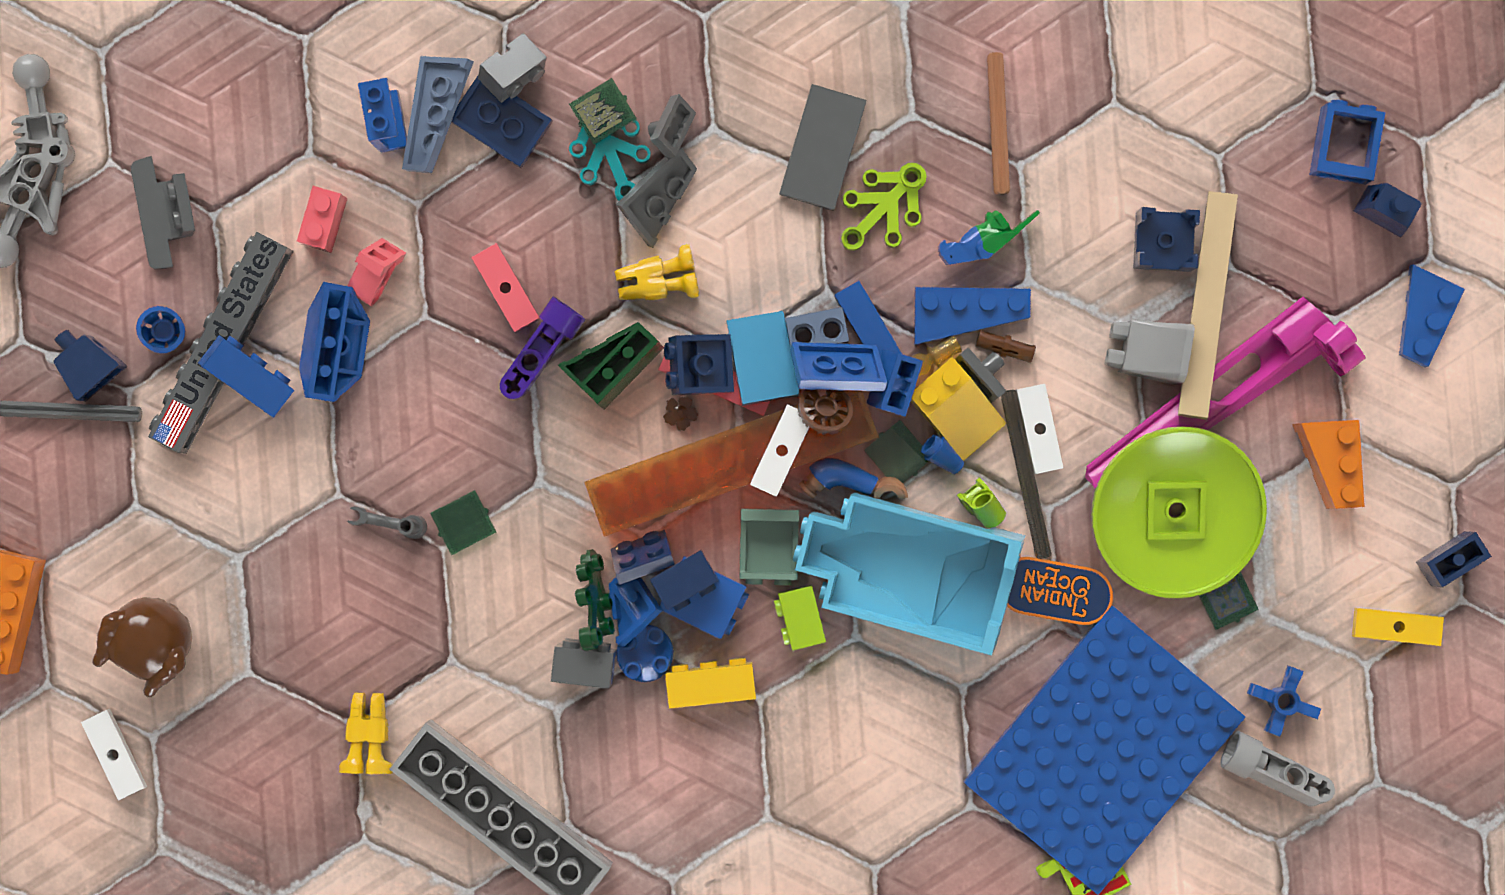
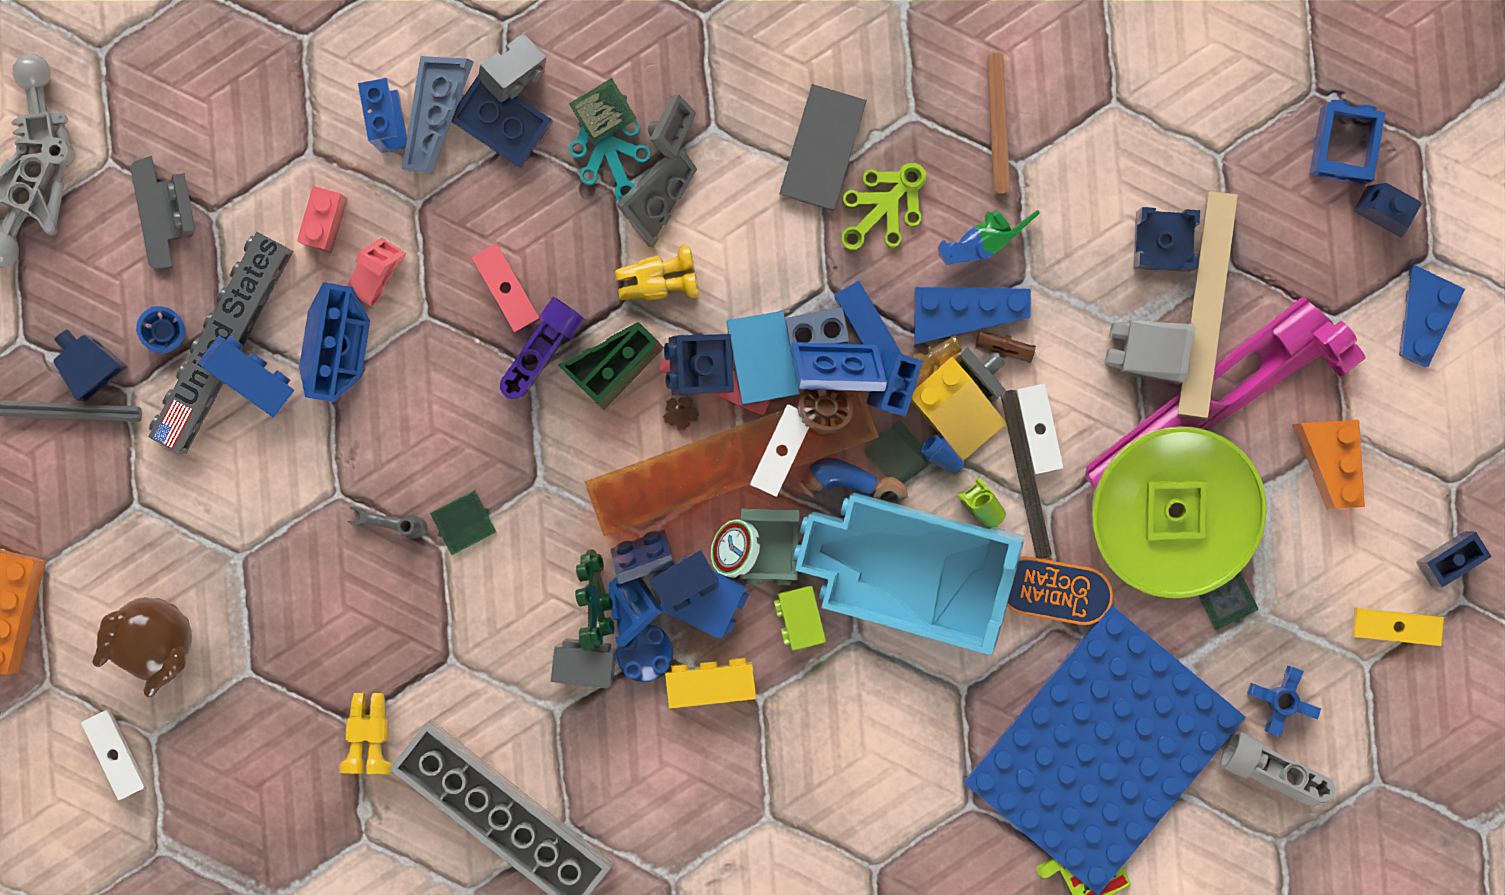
(735, 548): none -> tile

